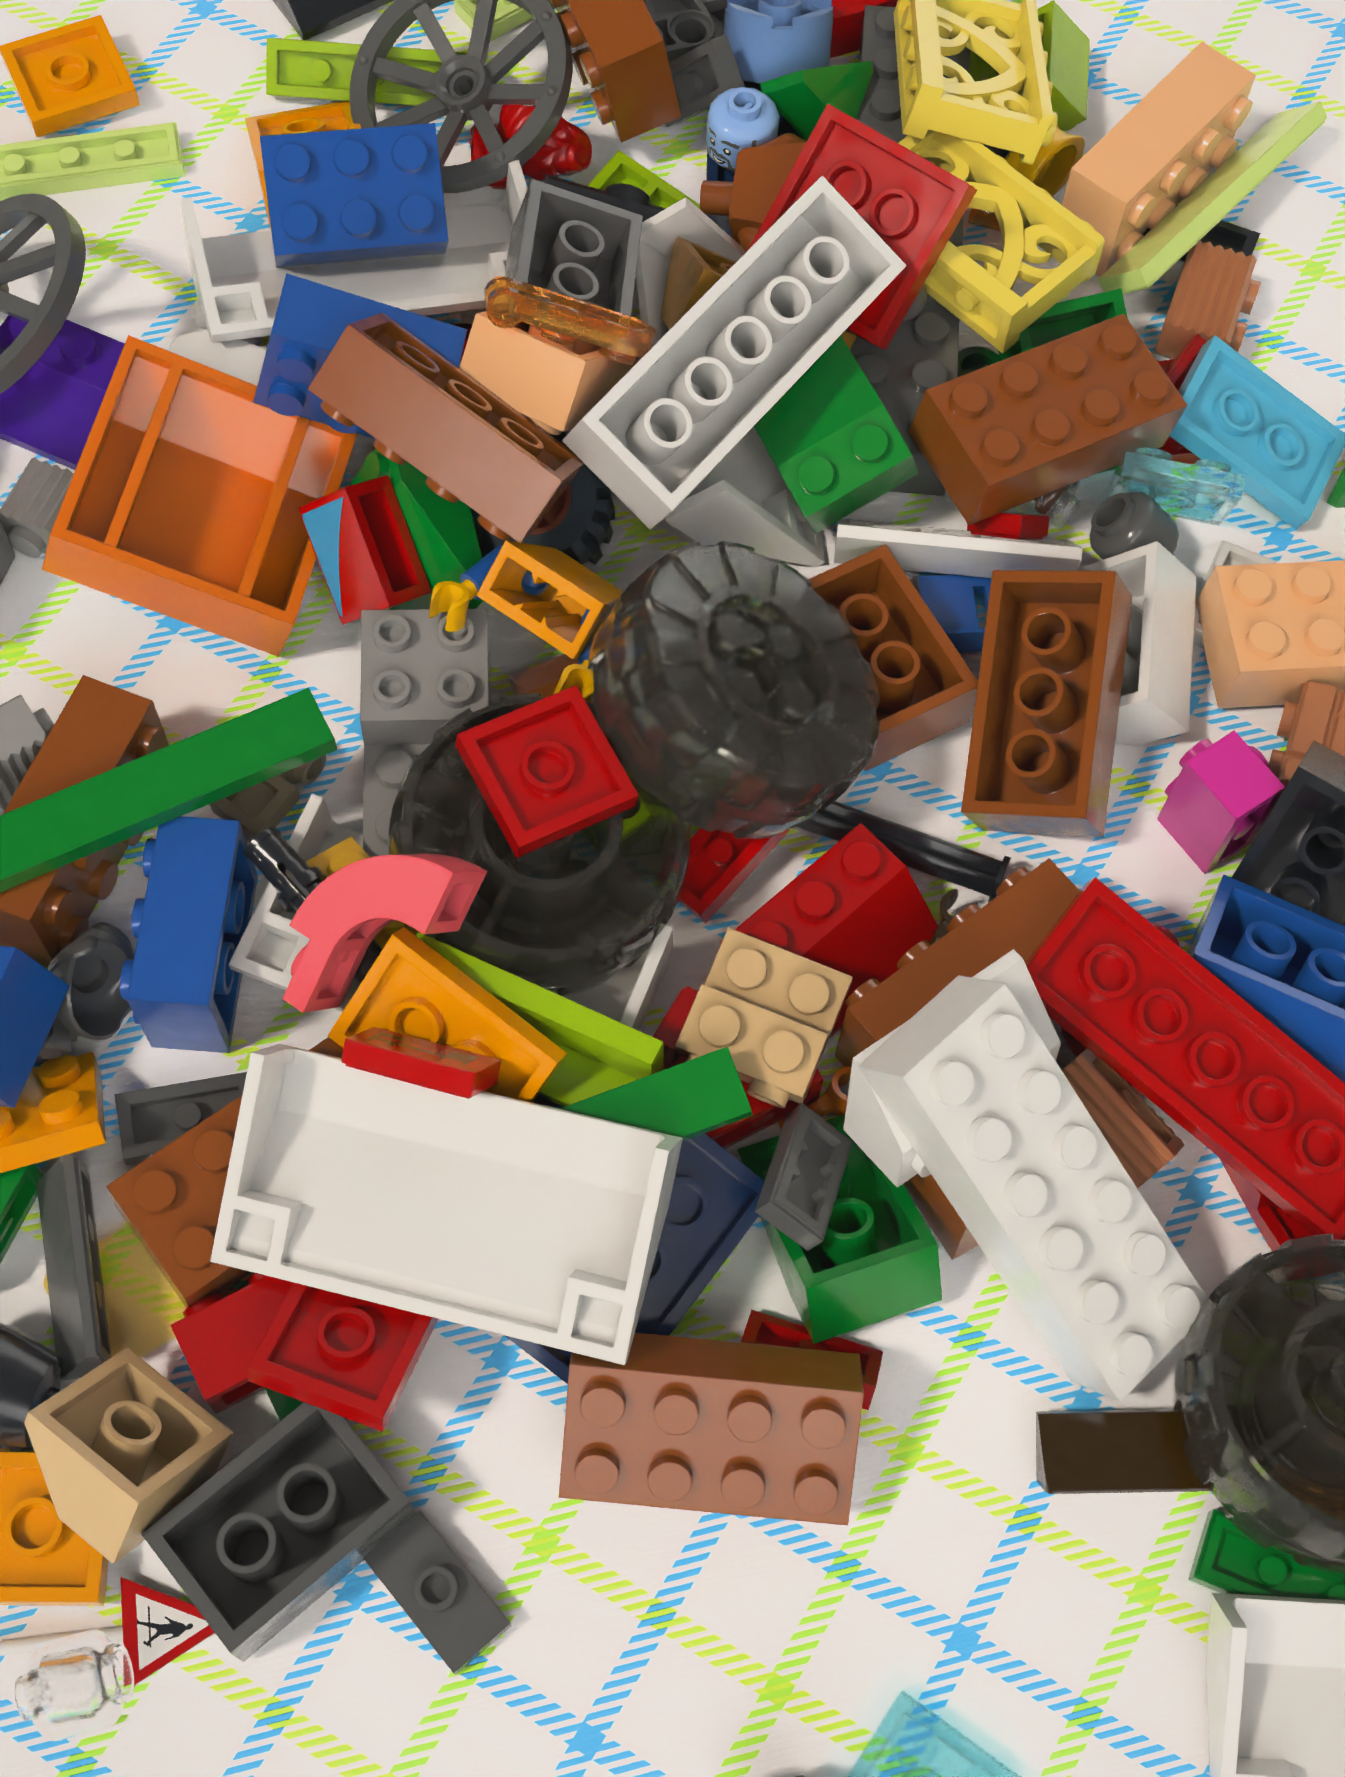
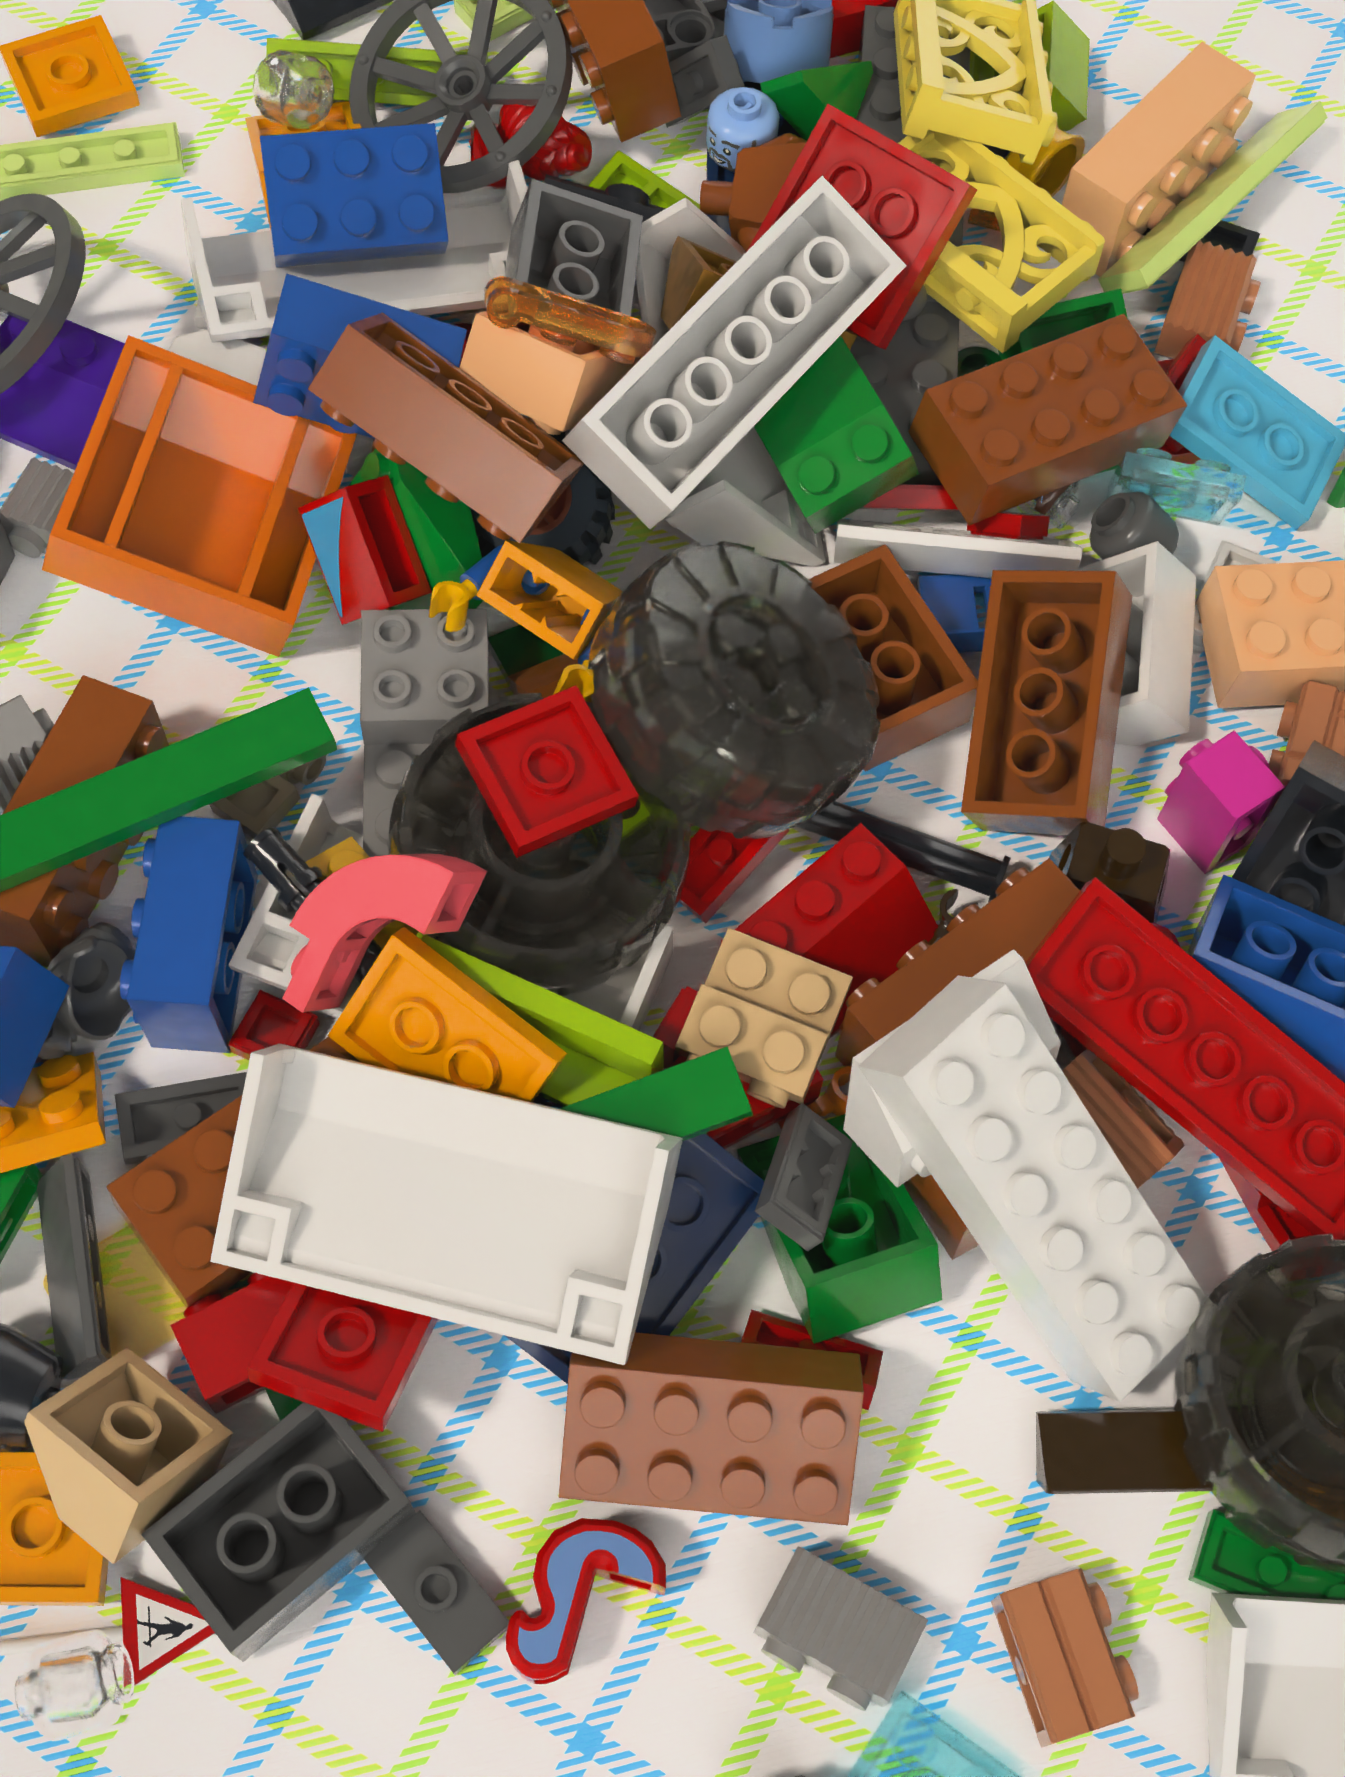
(272, 1023): none -> red tile
(293, 89): none -> clear head
(420, 1062): red tile -> none
(518, 650): none -> dark green tile
(563, 1581): none -> animal
(840, 1630): none -> light grey brick
(914, 498): none -> red tile
(1065, 1656): none -> nougat brick
(1120, 860): none -> dark brown torso

